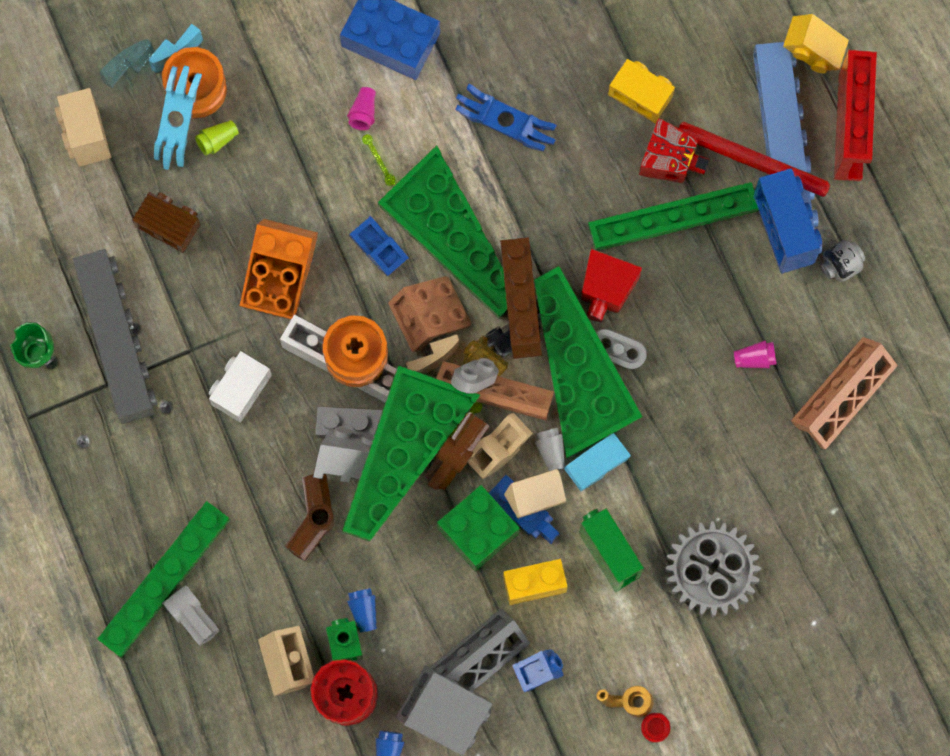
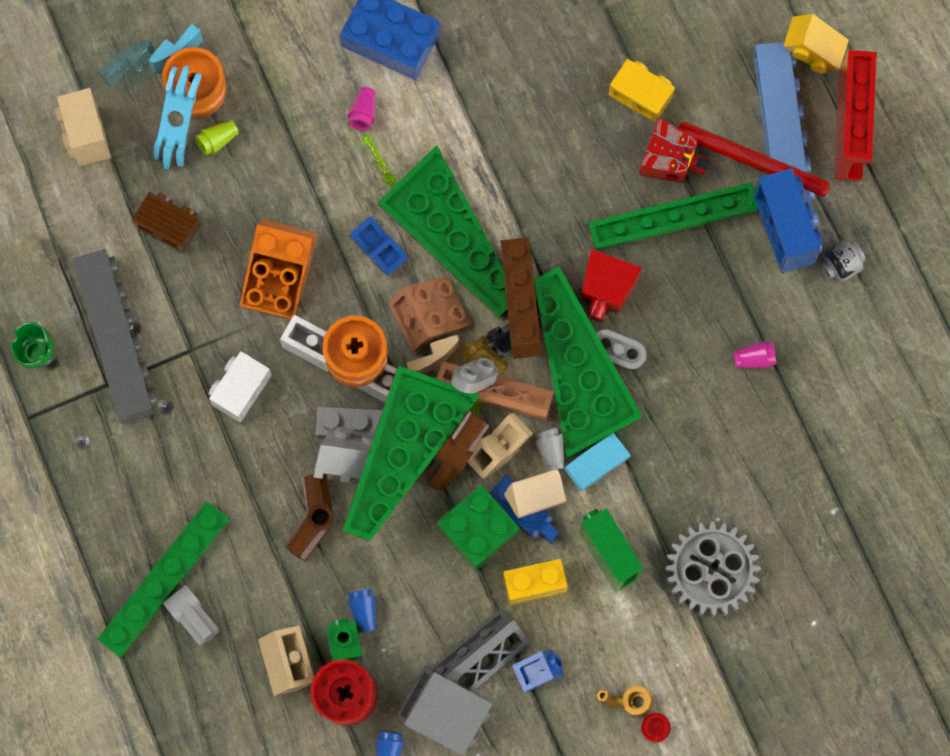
(490, 111): blue piece -> none
(843, 387): nougat fence -> none

